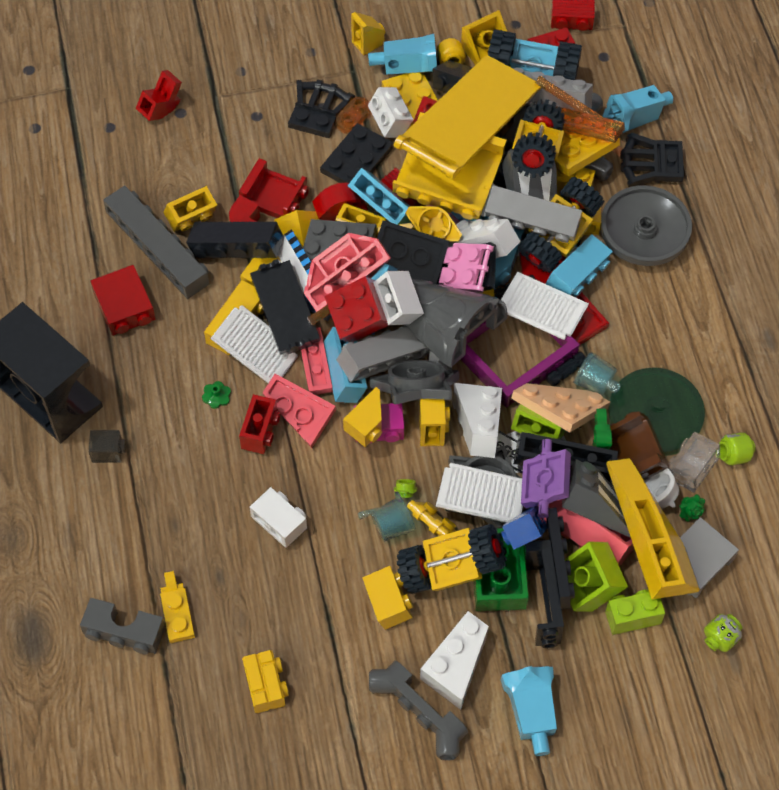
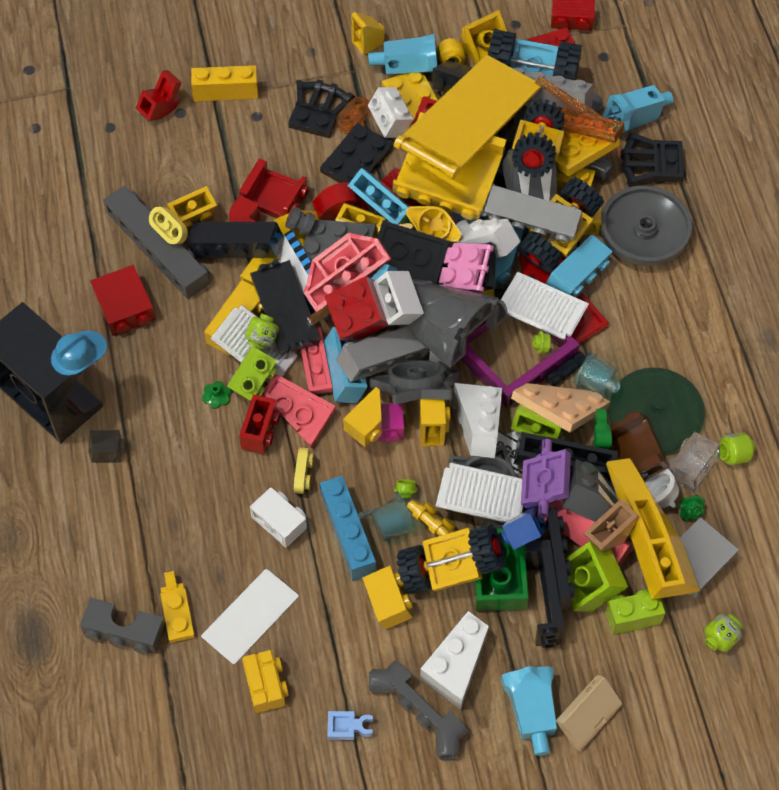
(78, 352): none -> dark azure piece
(170, 226): none -> light yellow plate
(224, 83): none -> yellow brick
(249, 616): none -> white sticker
(252, 373): none -> lime brick
(261, 331): none -> lime head
(299, 220): none -> dark grey wheel
(304, 461): none -> light yellow plate
(343, 725): none -> light blue plate
(347, 528): none -> dark azure brick
(541, 342): none -> lime plate
(589, 712): none -> tan piece
(612, 527): none -> medium nougat slope

